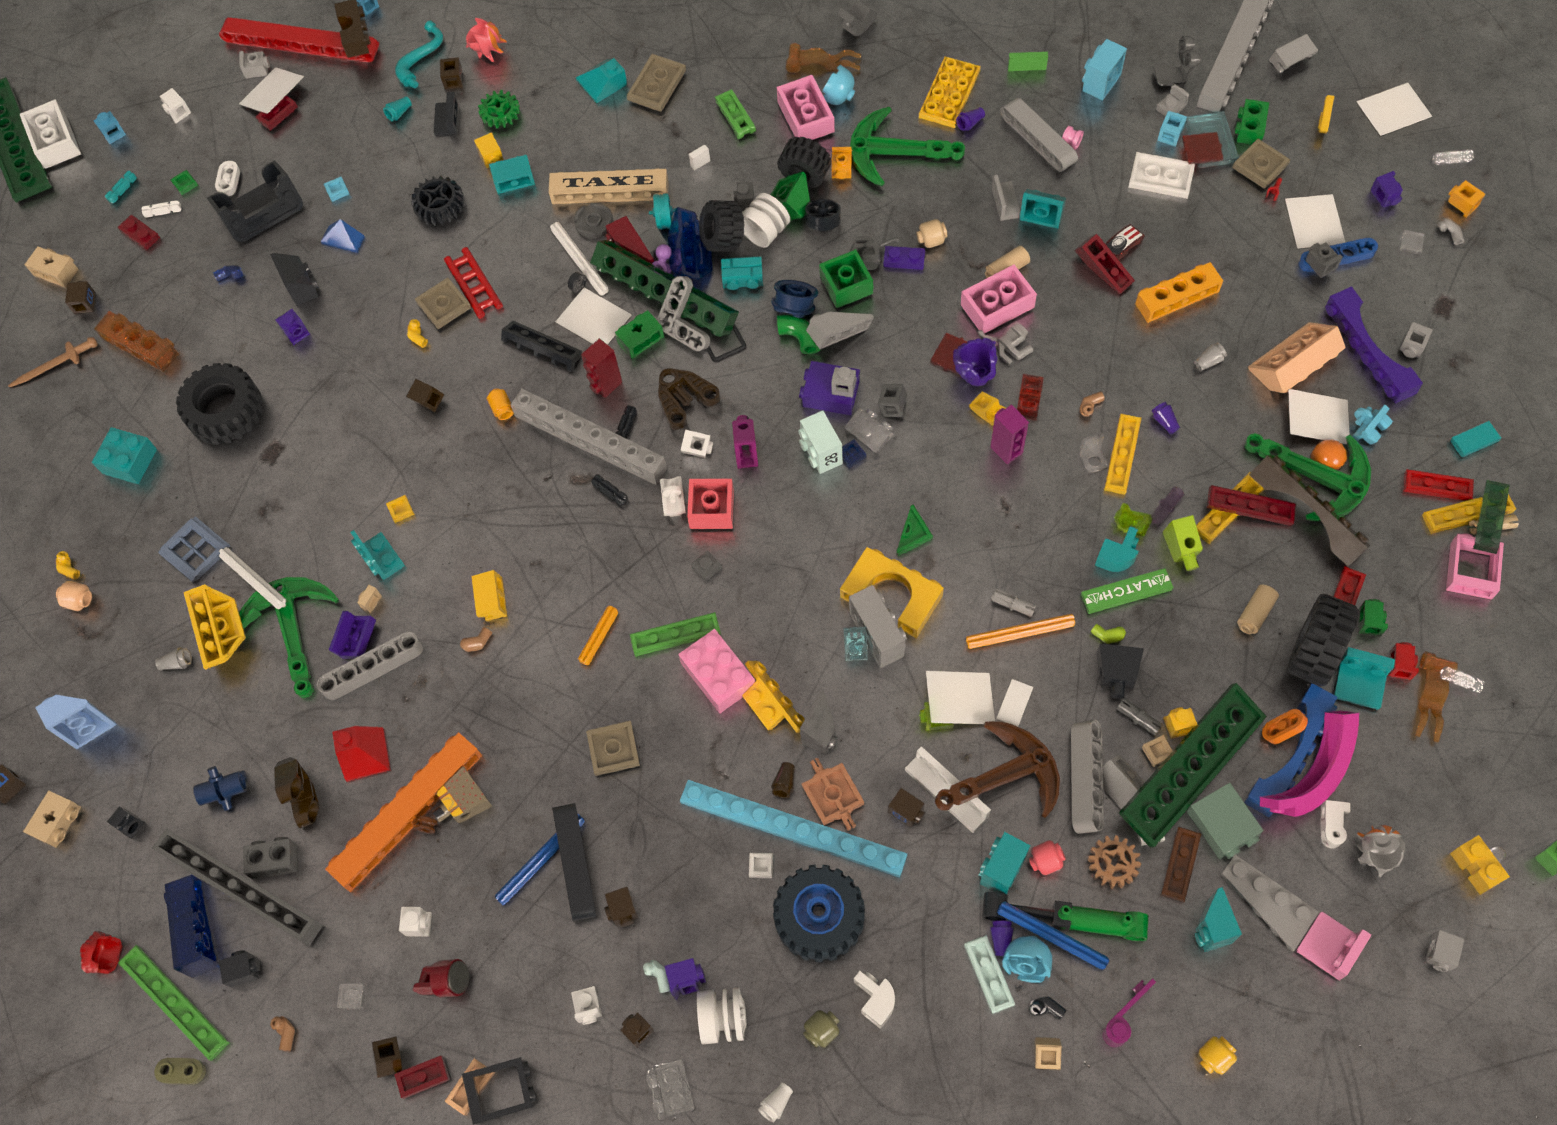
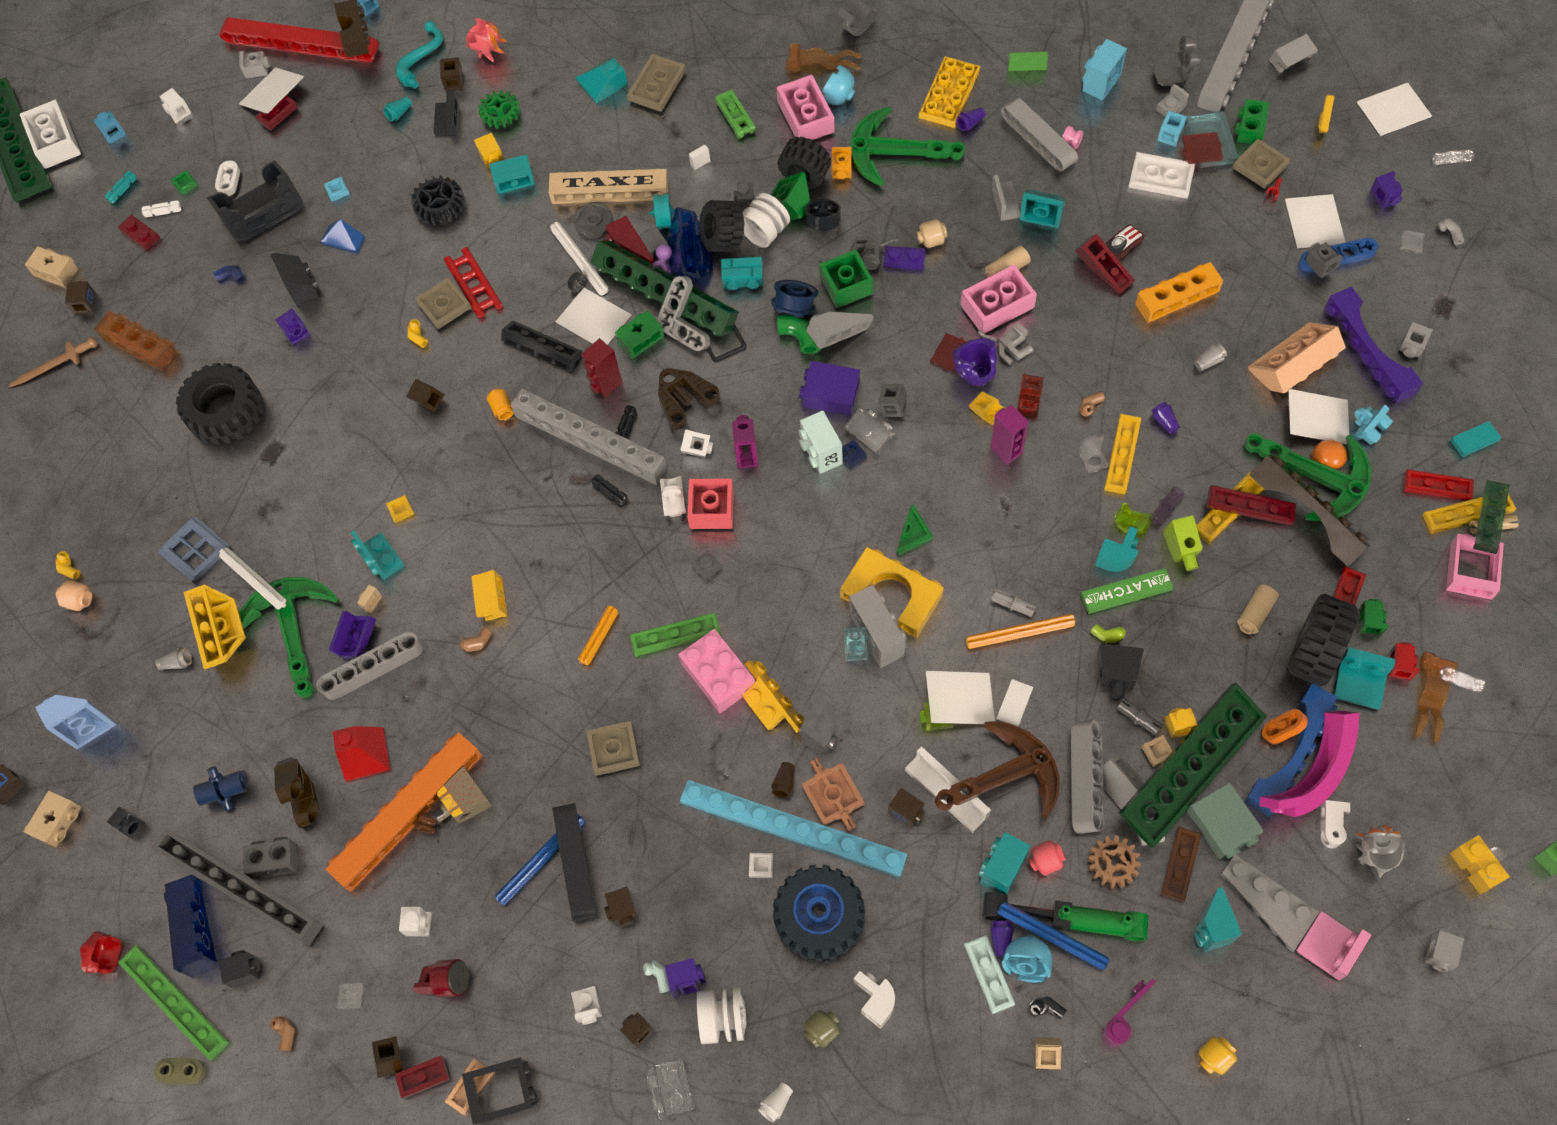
(124, 455): teal brick -> none
(845, 377): light grey brick -> none
(1466, 197): light orange brick -> none

